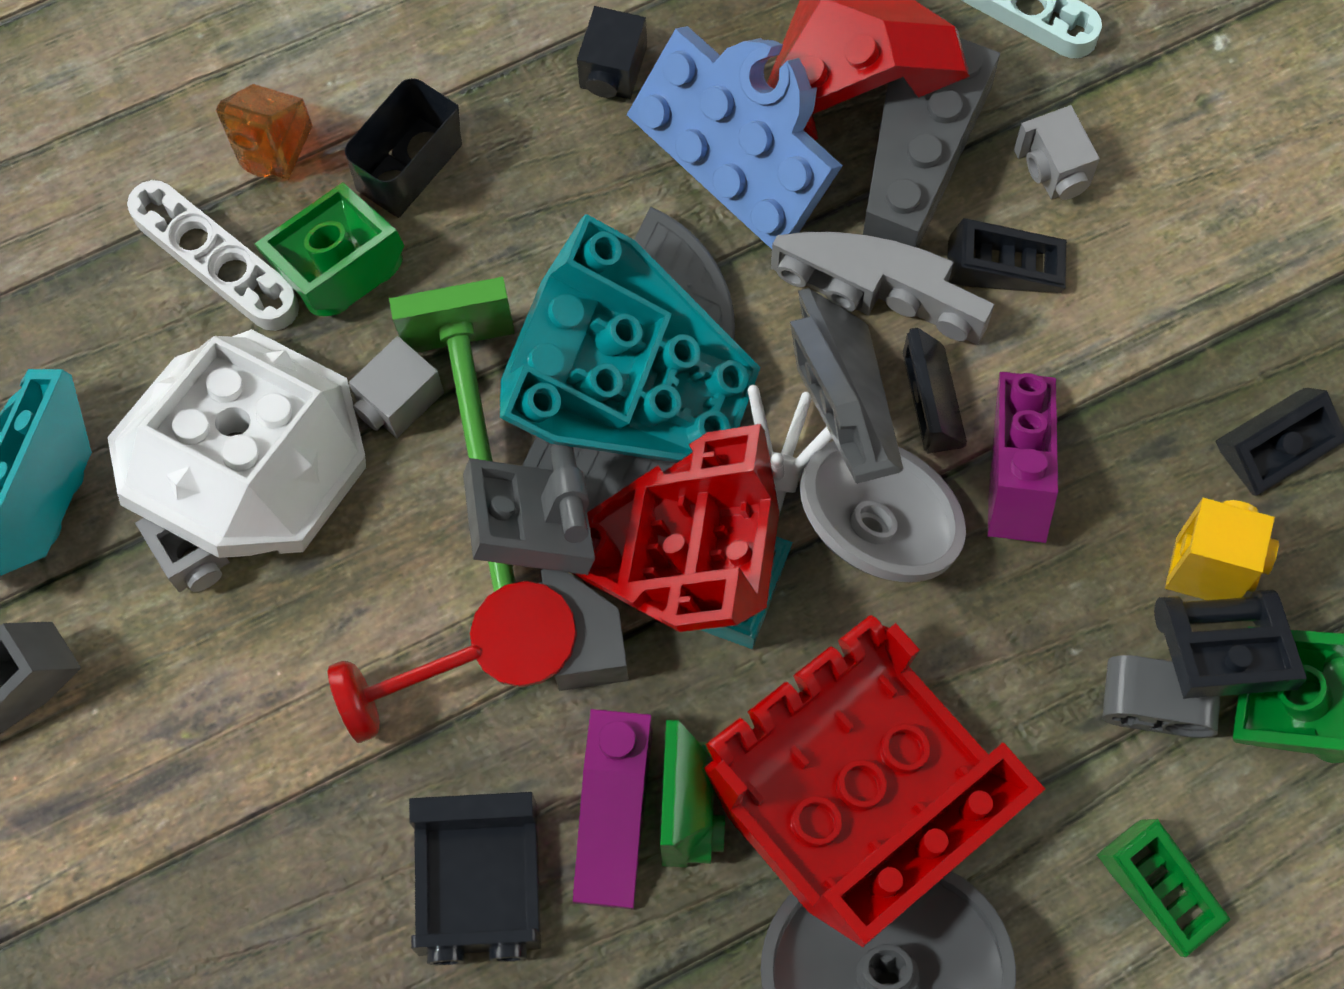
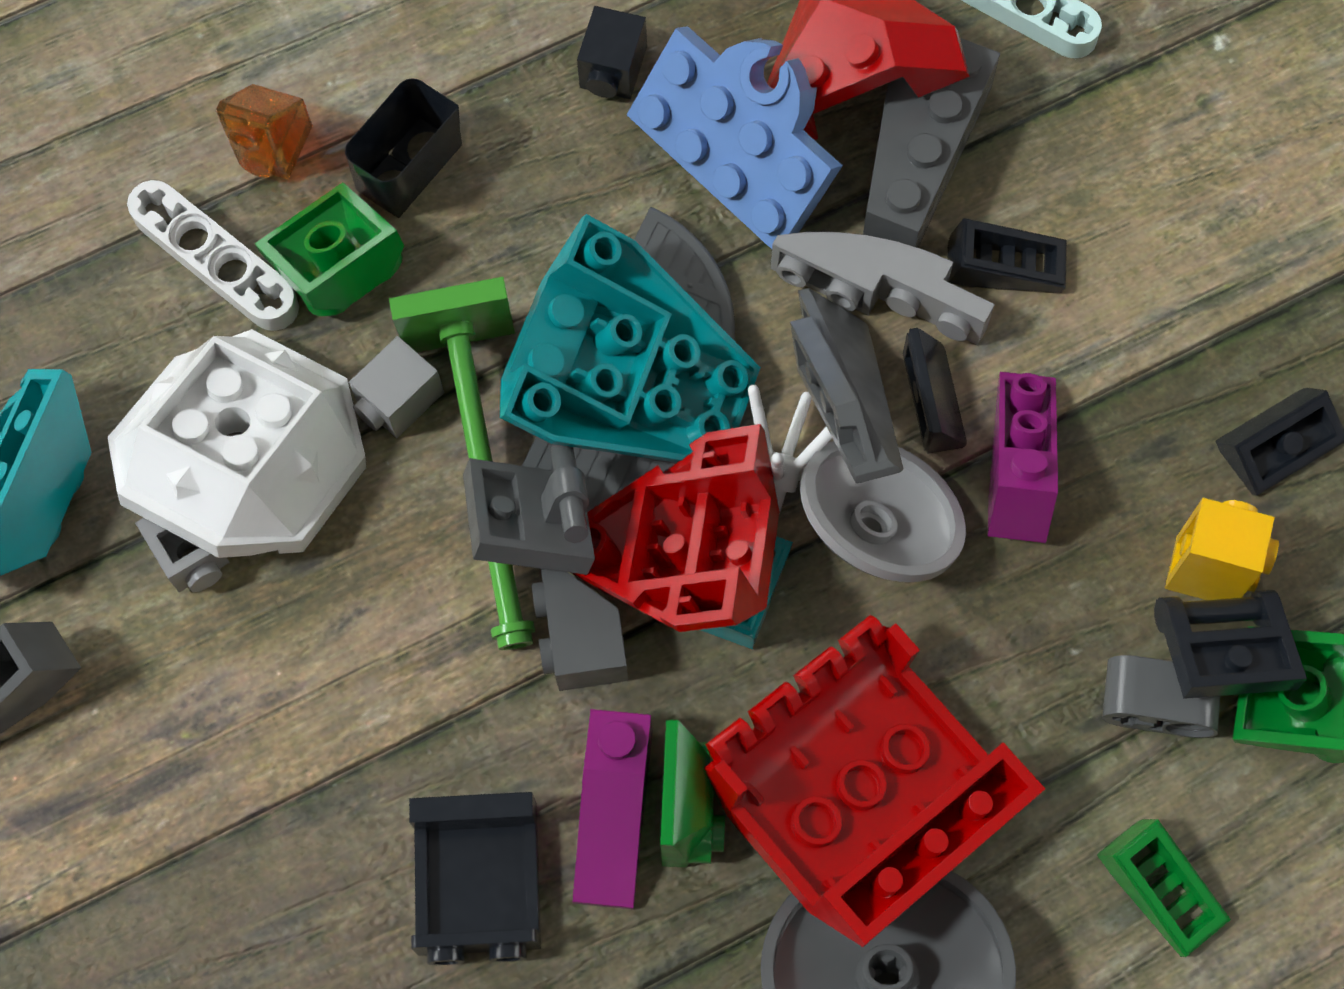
(516, 636): red piece -> none
(1058, 153): light grey brick -> none

